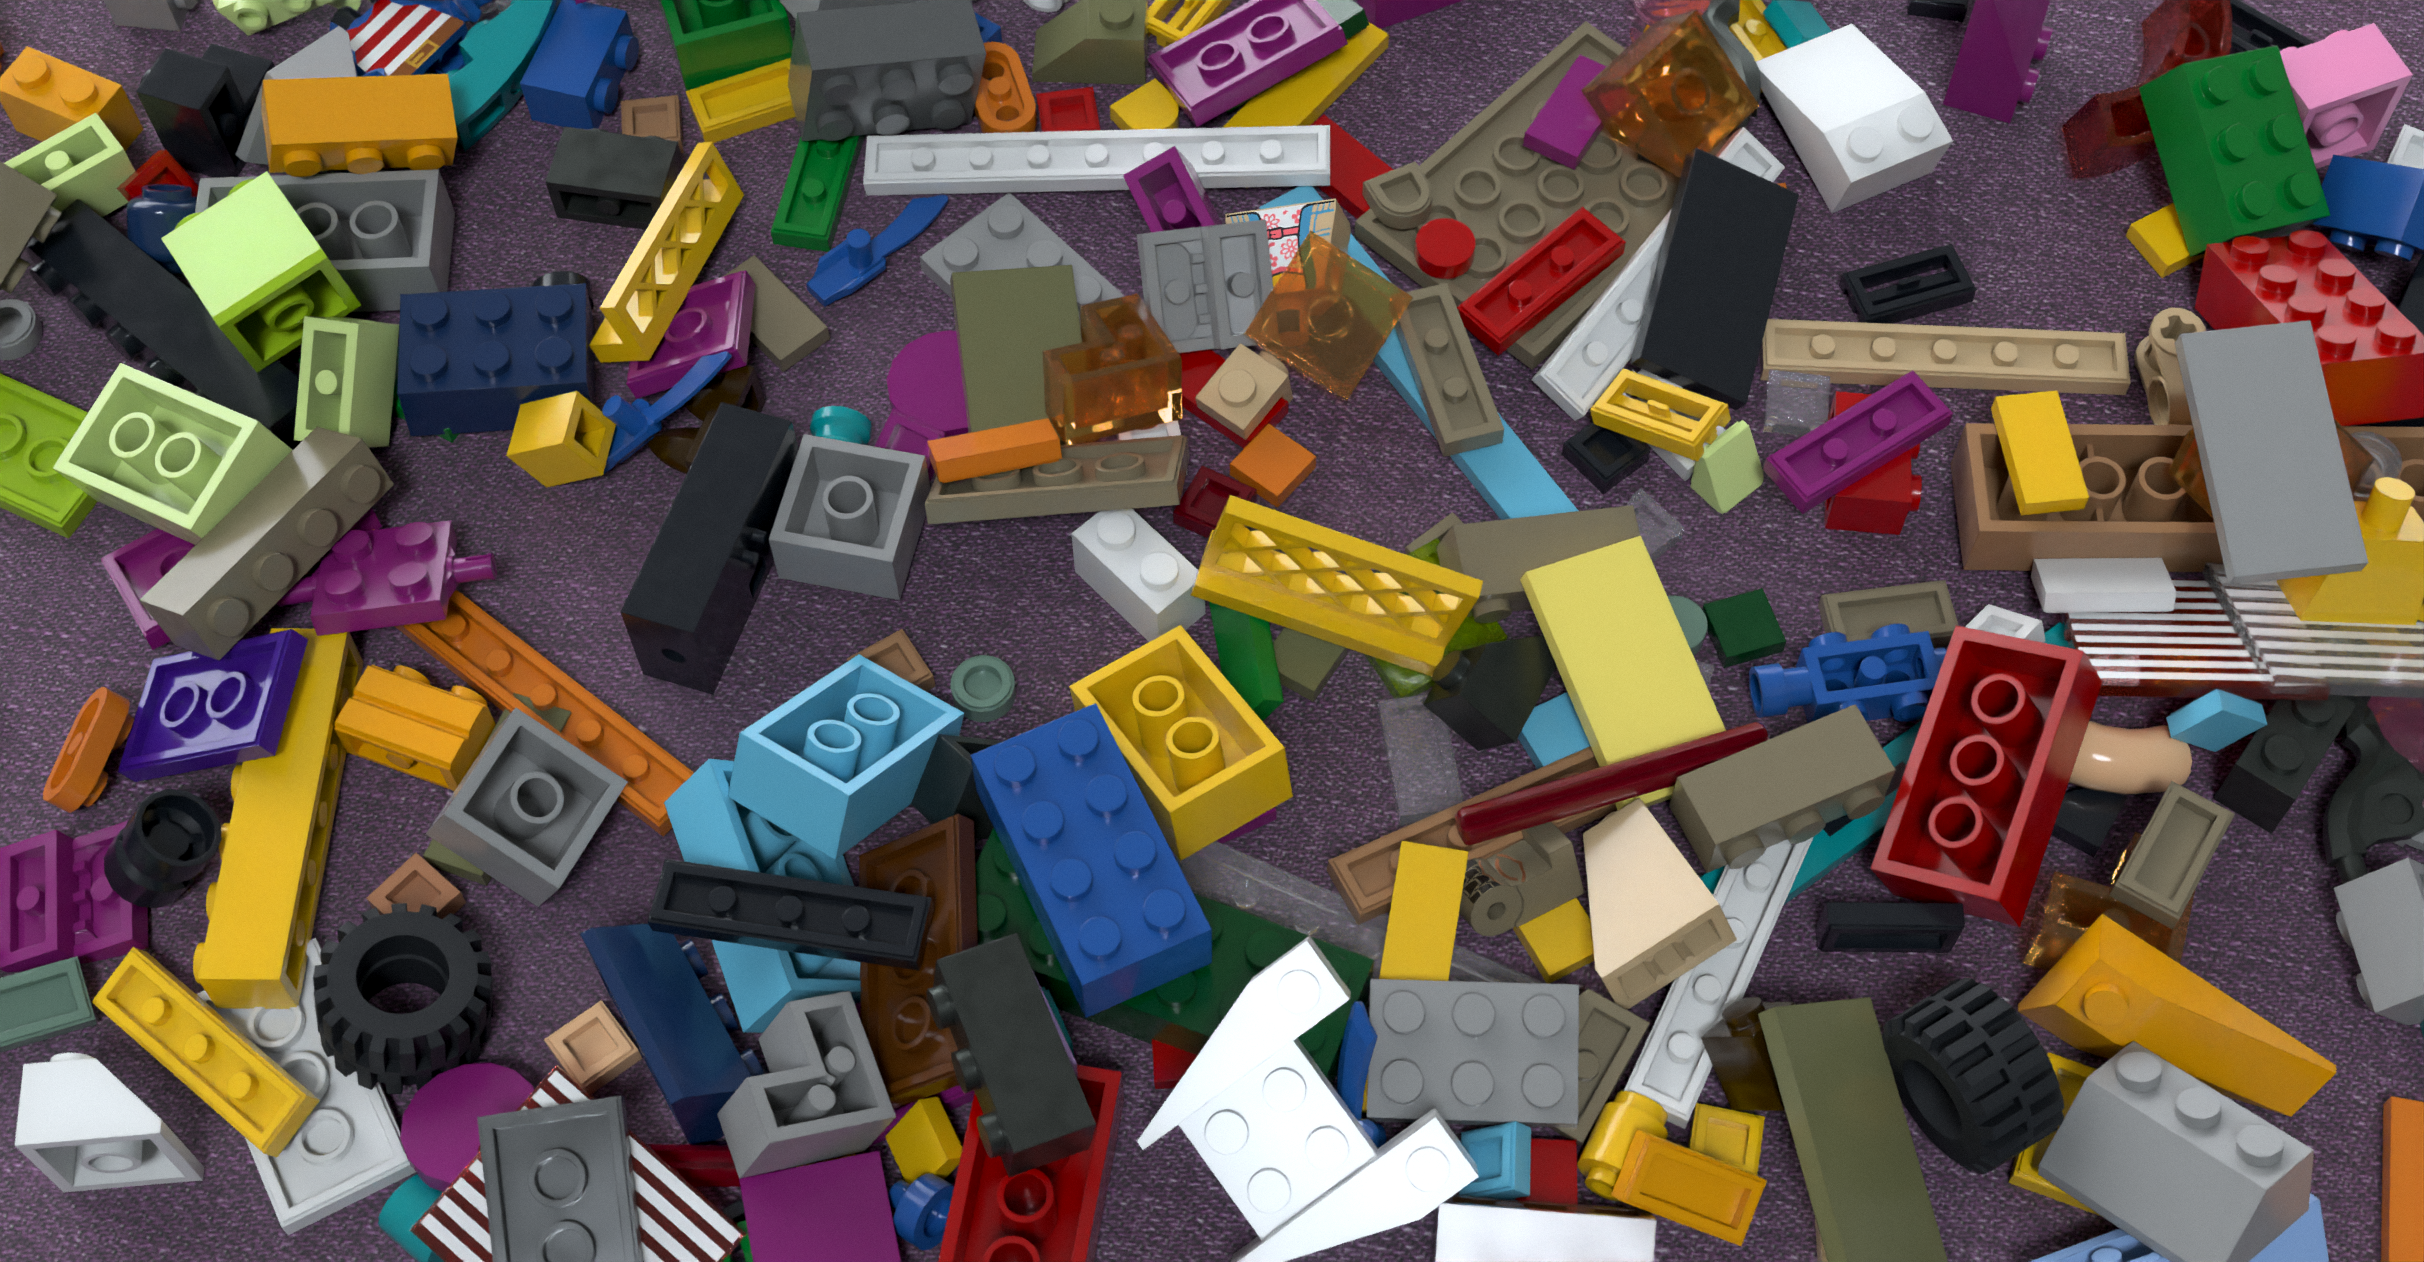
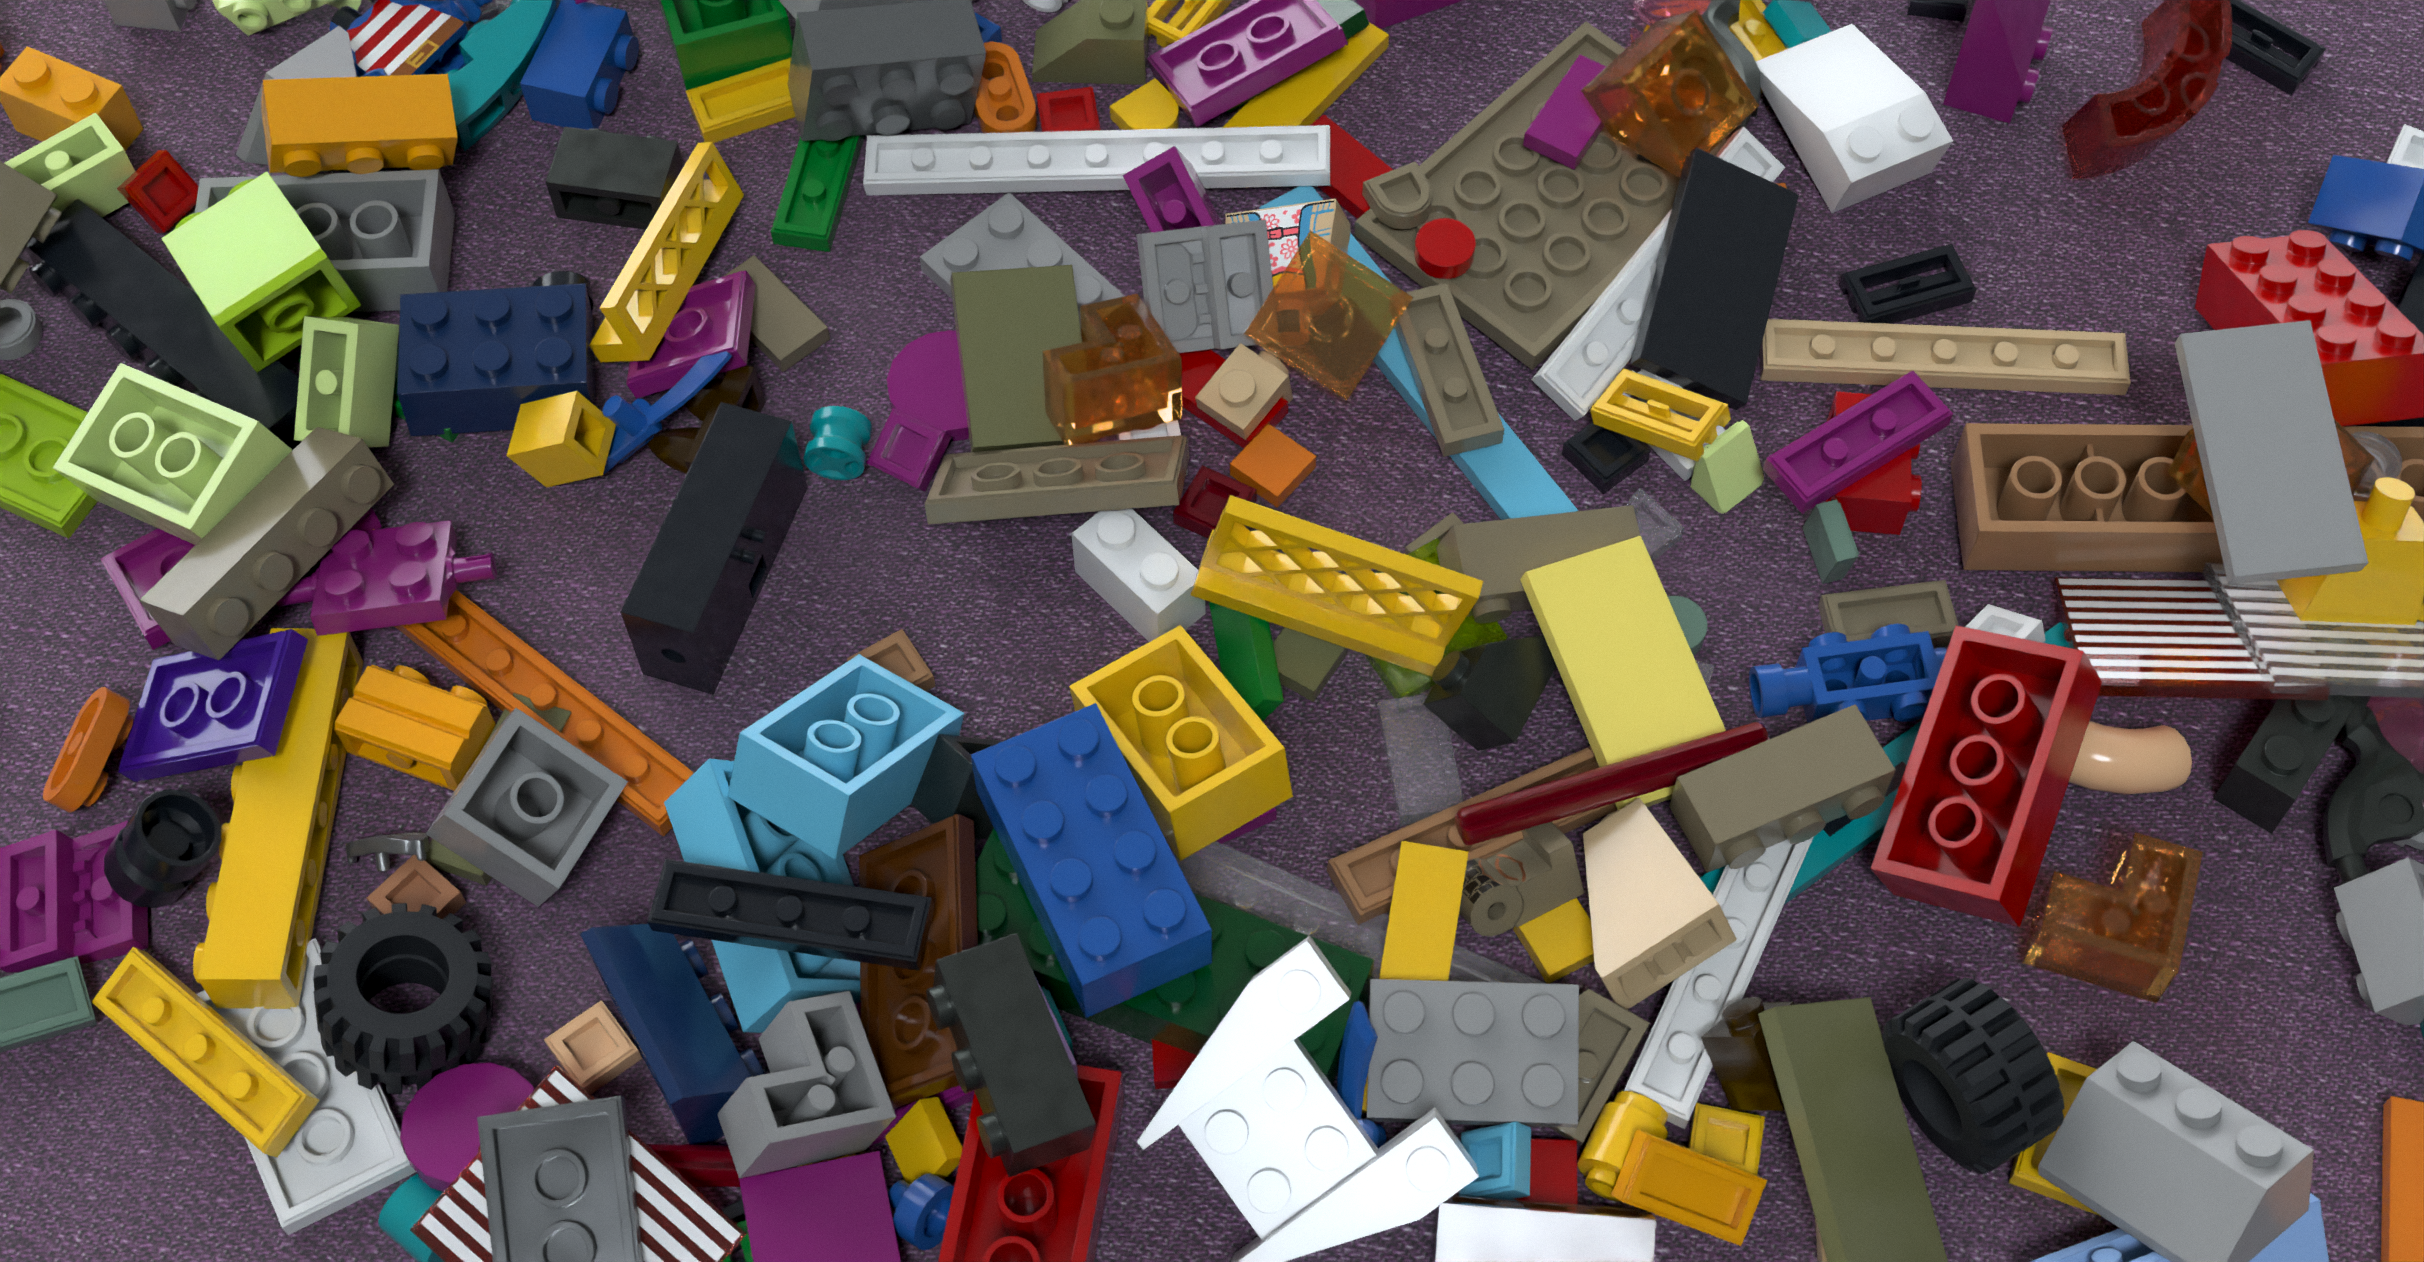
(94, 1131): white slope -> none
(156, 215): dark blue head -> none
(203, 105): black brick -> none
(402, 843): none -> flat silver piece
(653, 118): medium nougat tile -> none
(850, 517): light grey brick -> none
(860, 259): blue piece -> none
(983, 688): sand green tile -> none
(994, 450): orange tile -> none
(1540, 280): red tile -> none
(1553, 732): medium azure tile -> none
(1743, 628): dark green tile -> none
(1795, 402): clear tile -> none
(1830, 541): none -> sand green tile
(1889, 927): black tile -> none
(2039, 453): yellow tile -> none
(2087, 818): black tile -> none
(2103, 585): white tile -> none
(2125, 990): light orange wedge -> none
(2160, 368): tan piece -> none
(2161, 241): yellow tile -> none
(2172, 855): dark tan tile -> none
(2216, 720): medium azure tile -> none
(2234, 149): green brick -> none
(2345, 90): bright pink brick -> none

